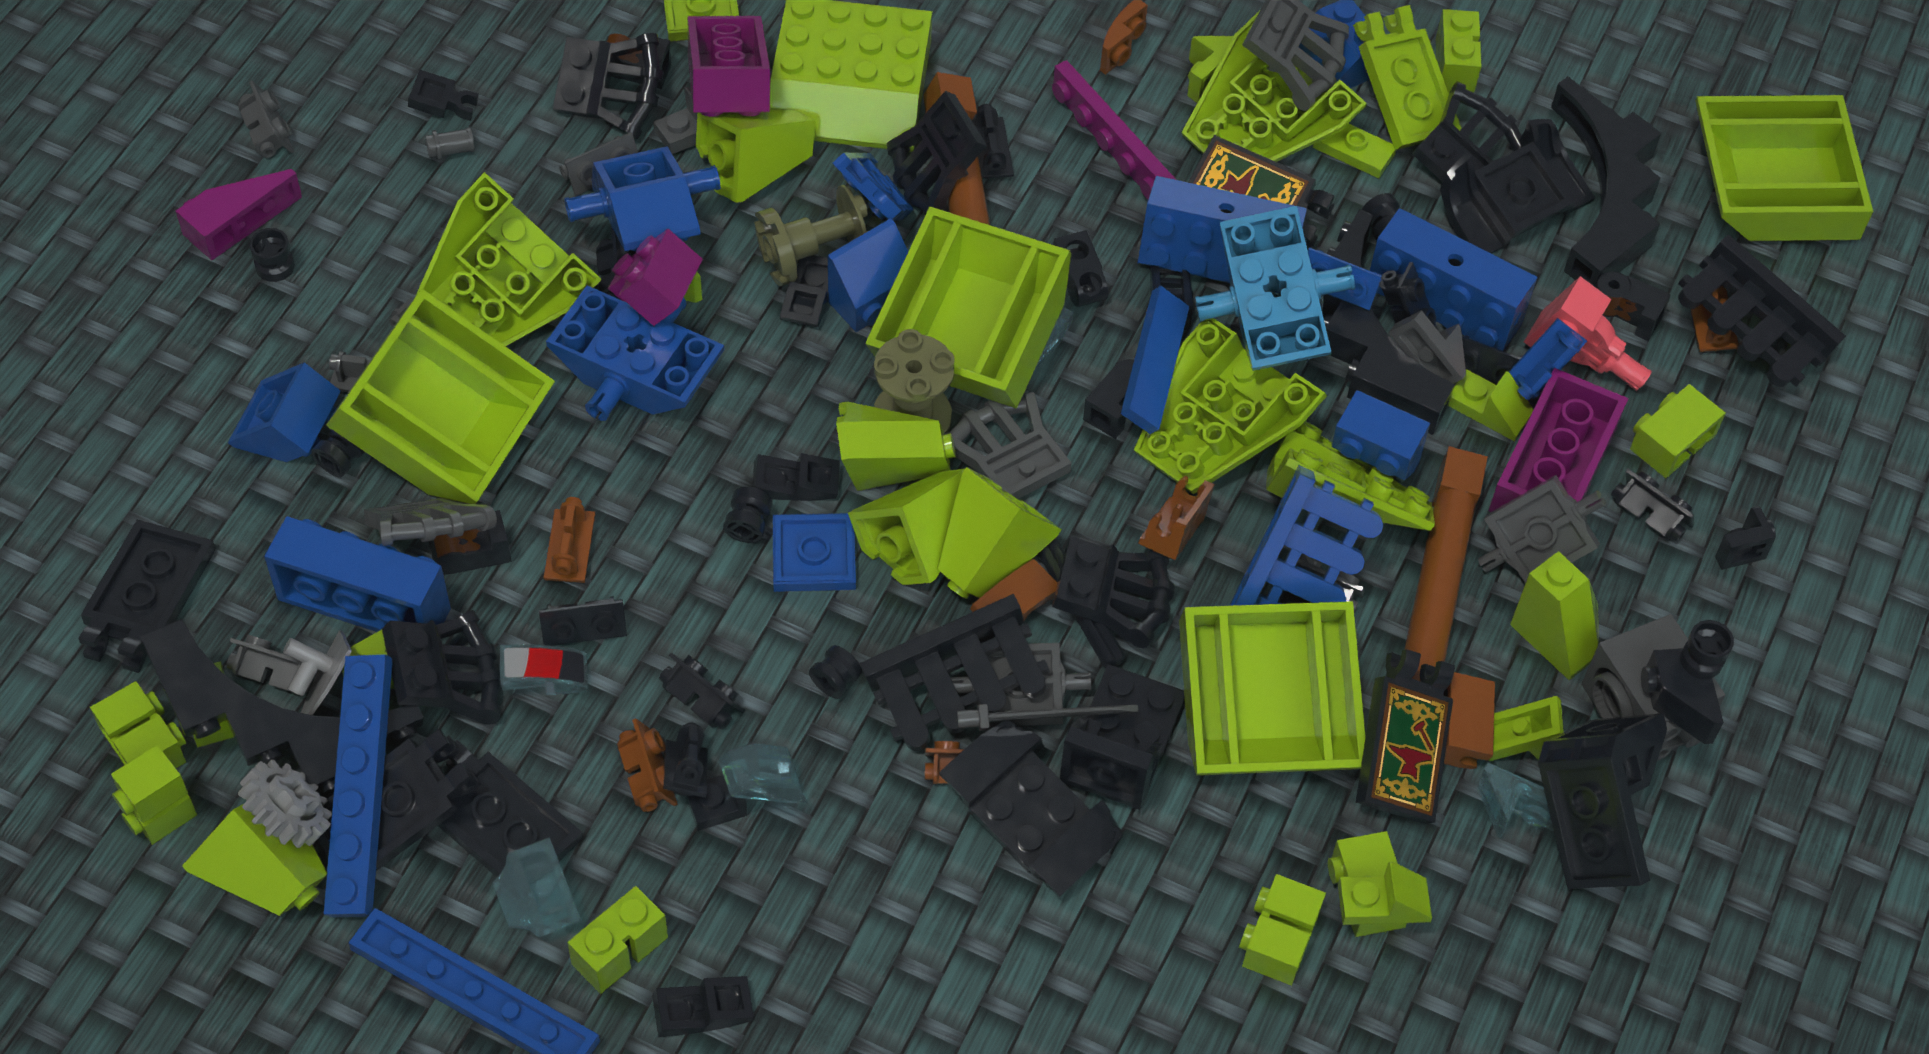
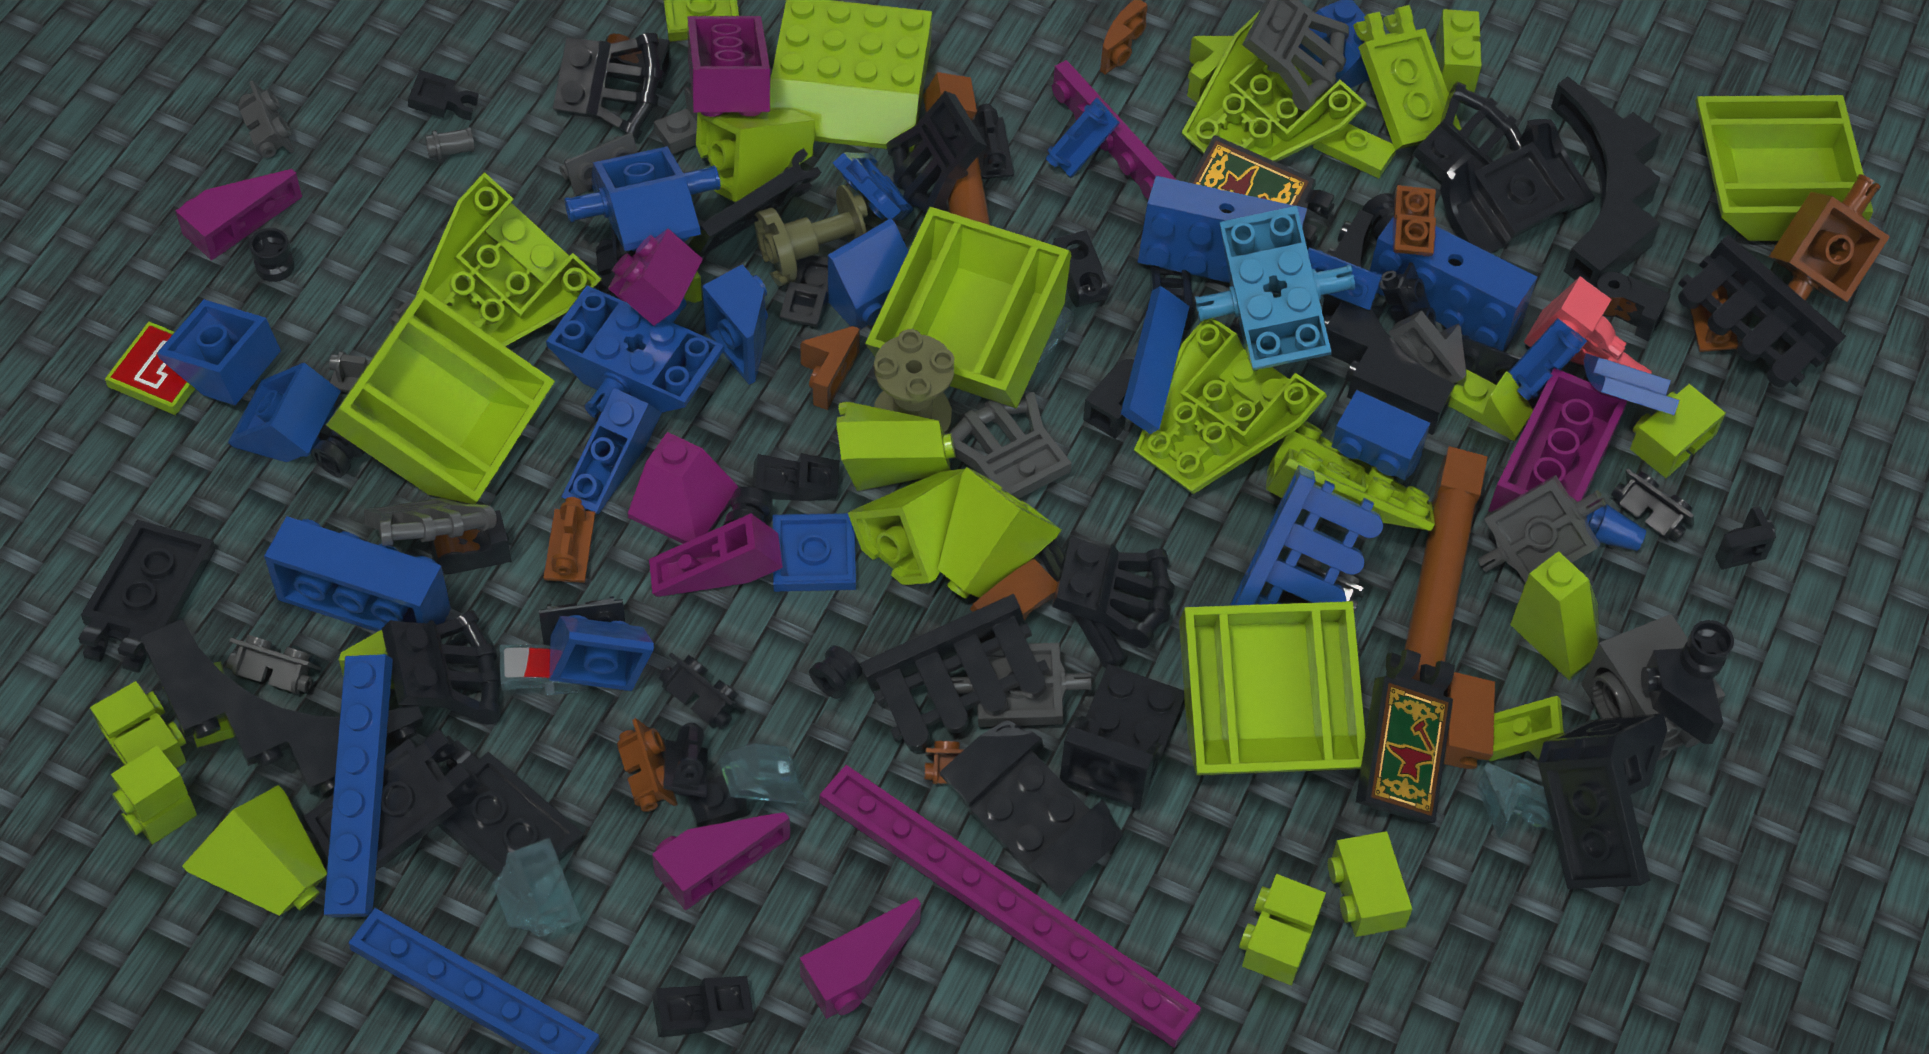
(145, 376): none -> tile
(220, 350): none -> blue slope
(285, 803): light grey gear -> none
(328, 668): light grey shield -> none
(598, 652): none -> blue slope
(600, 948): lime piece -> none
(612, 449): none -> blue slope
(681, 491): none -> magenta slope
(714, 854): none -> magenta slope
(718, 558): none -> magenta slope
(737, 318): none -> blue slope
(741, 214): none -> black tile
(831, 360): none -> dark orange slope
(851, 965): none -> magenta slope
(981, 717): dark grey sword -> none
(1011, 906): none -> magenta plate
(1082, 138): none -> blue hinge
(1177, 520): dark orange hinge -> none
(1385, 899): lime slope -> none
(1414, 220): none -> dark orange slope
(1615, 529): none -> blue cone
(1629, 384): none -> slope
(1831, 243): none -> dark orange brick

